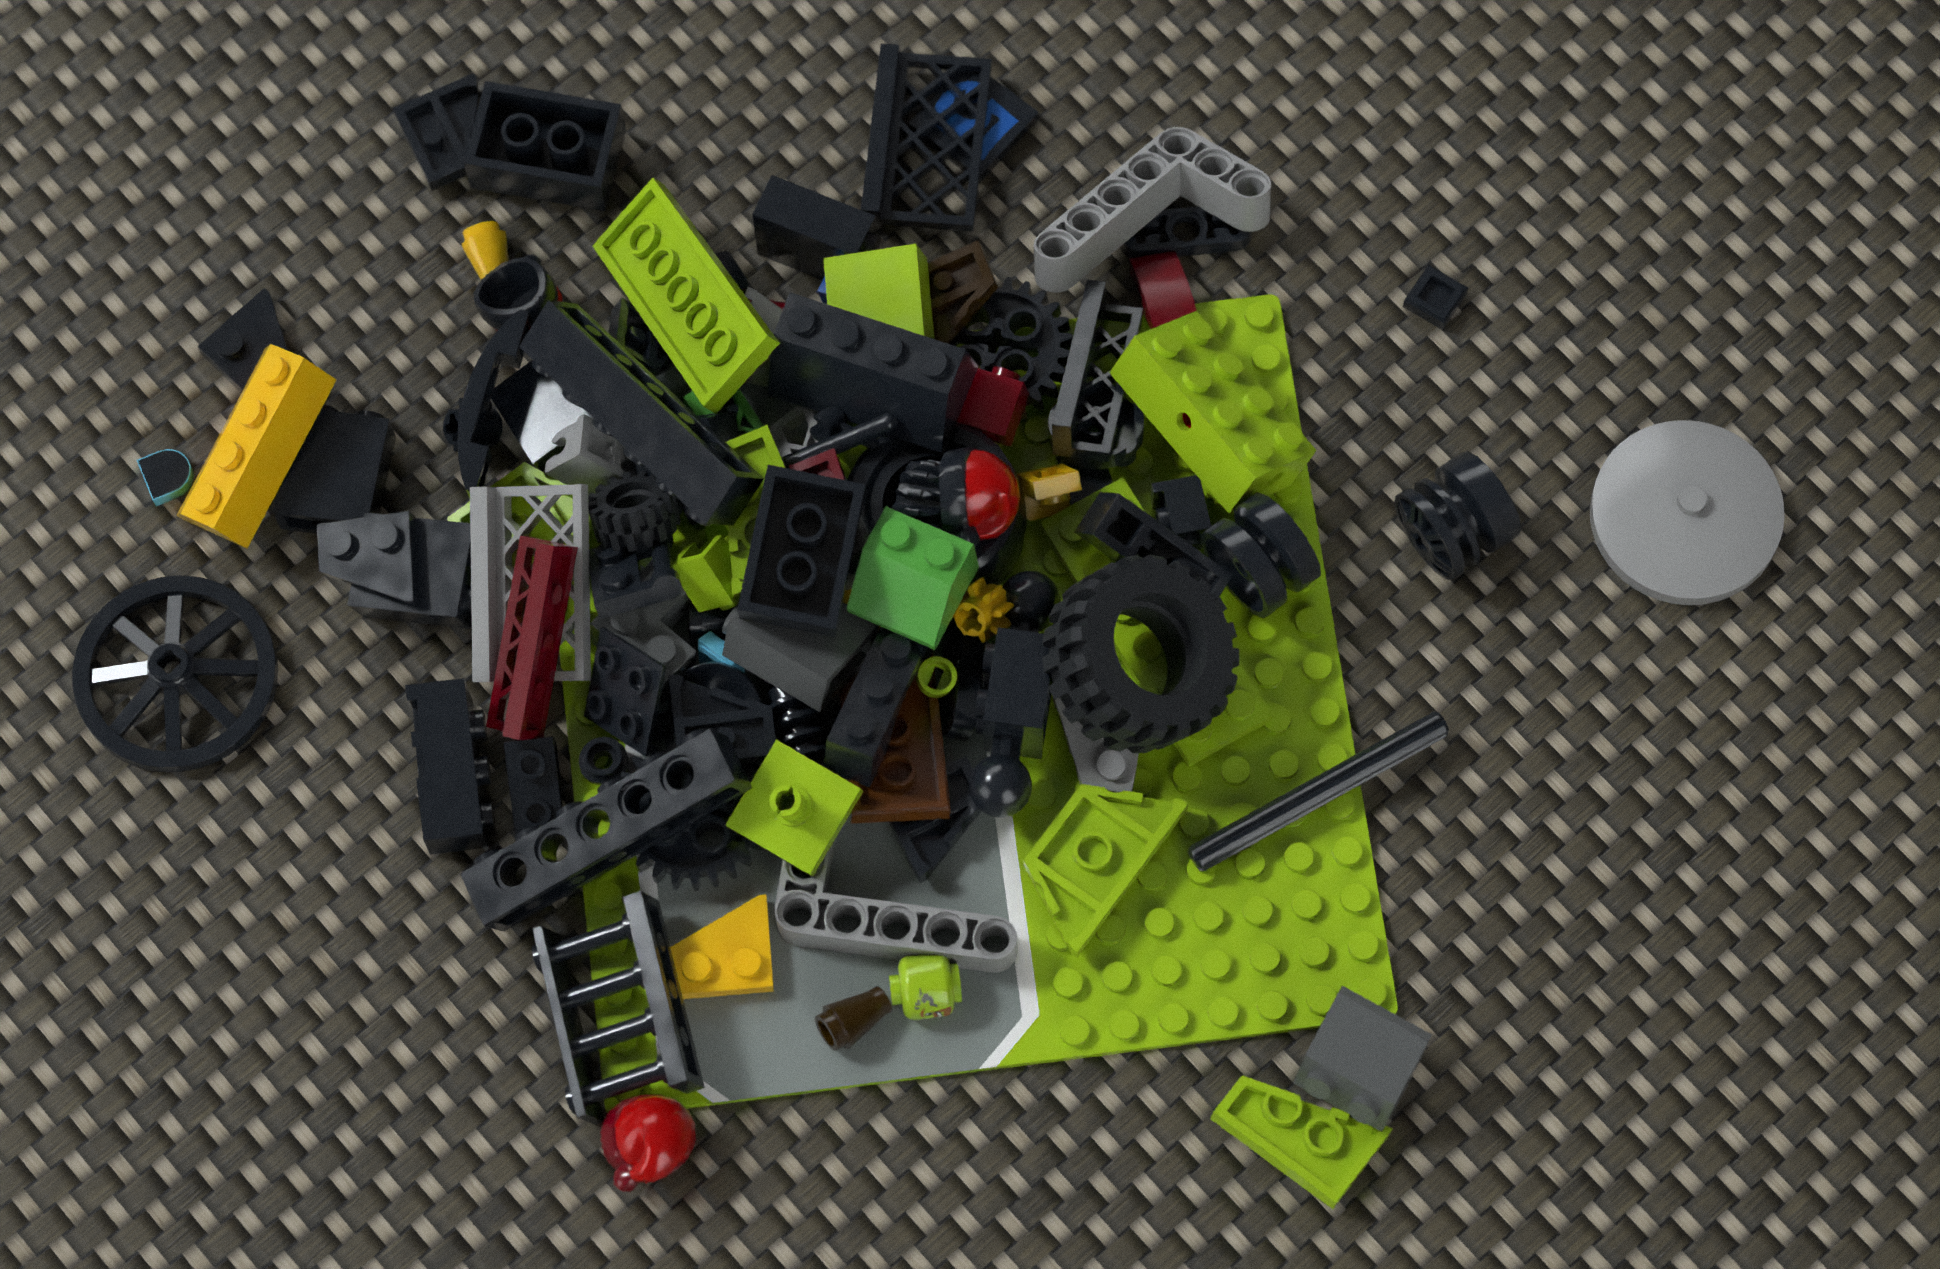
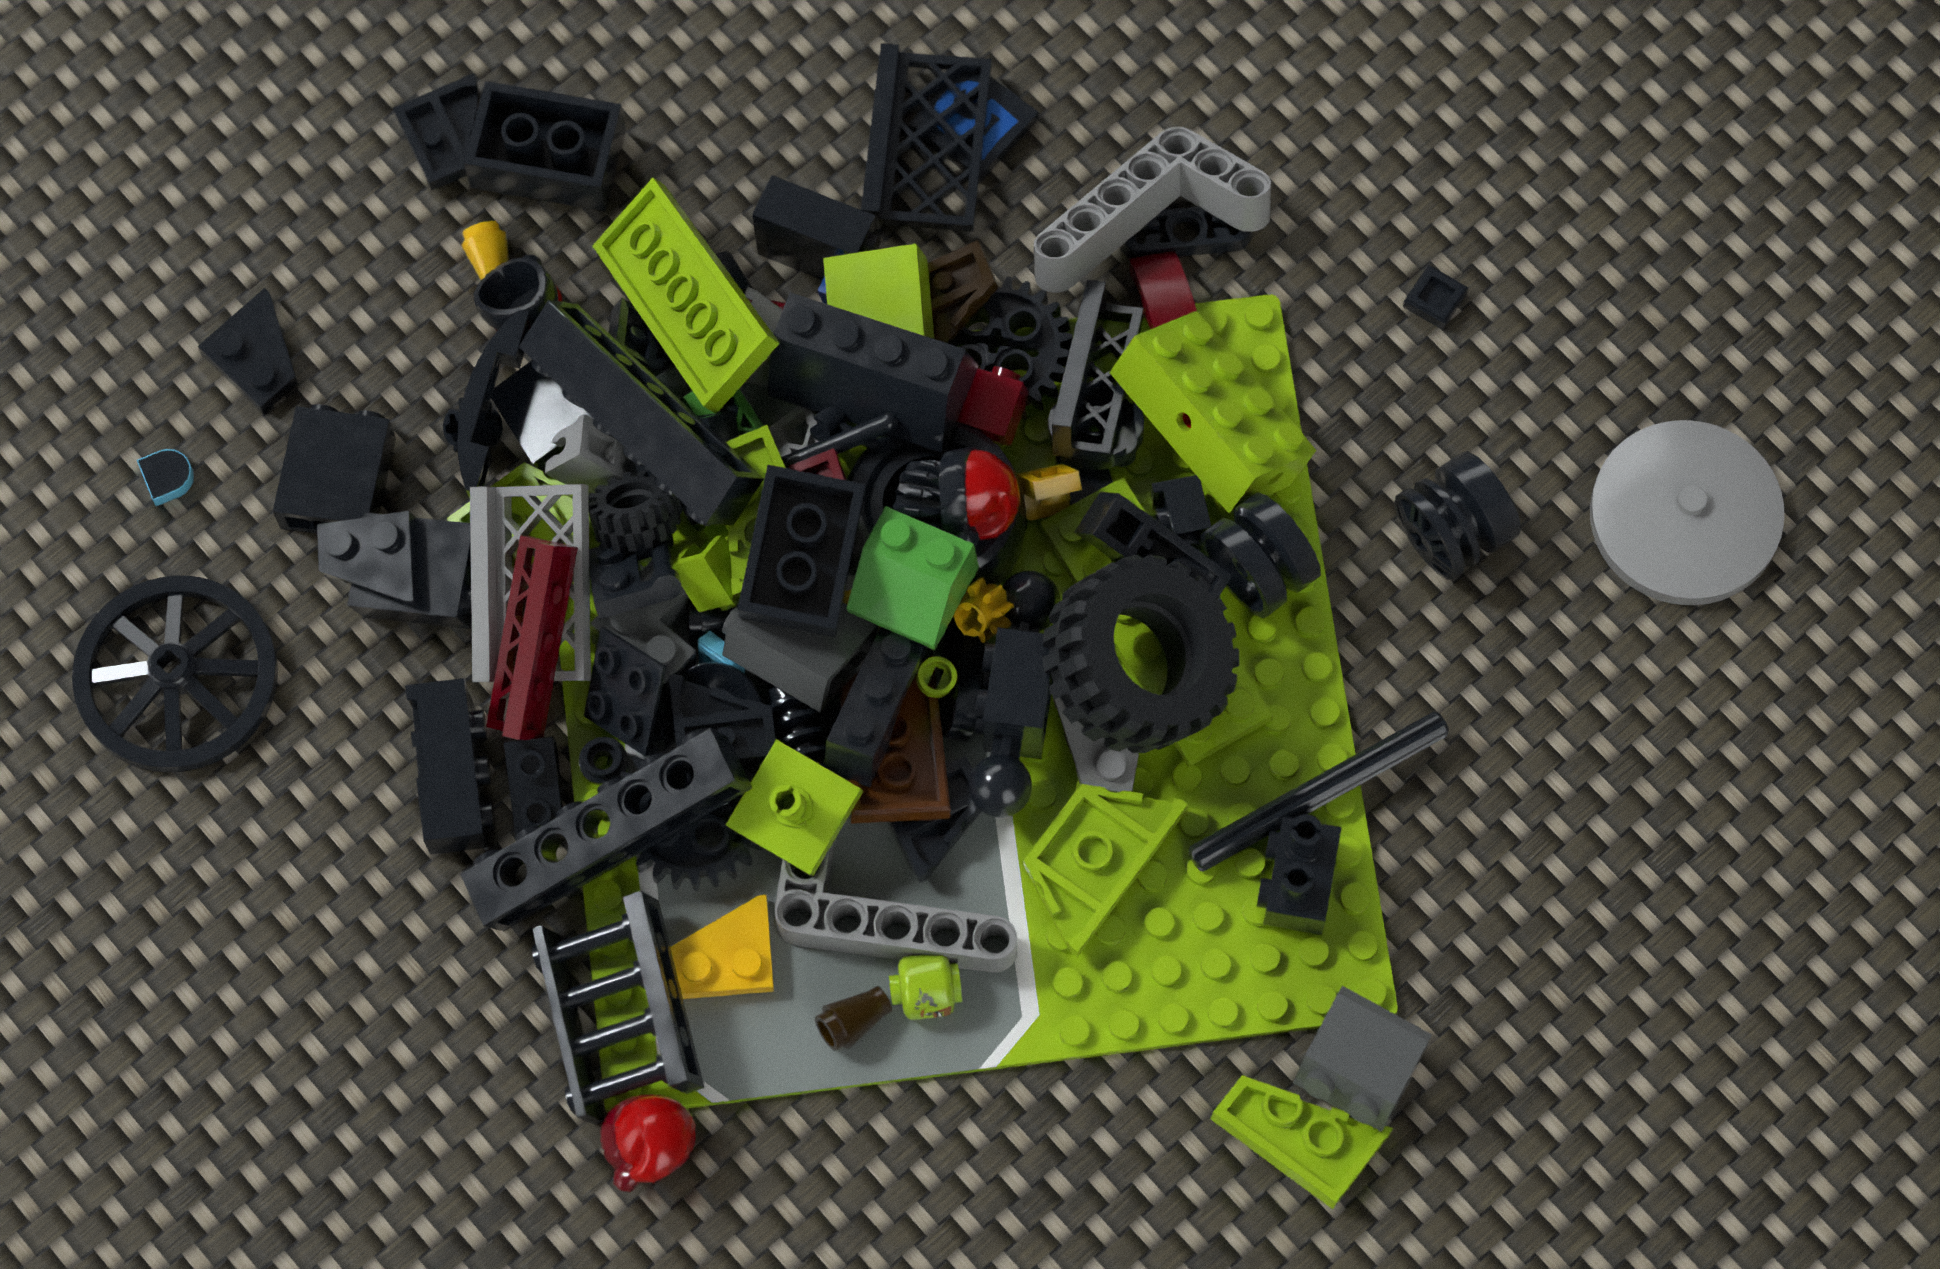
(257, 446): yellow slope -> none
(1301, 874): none -> black brick

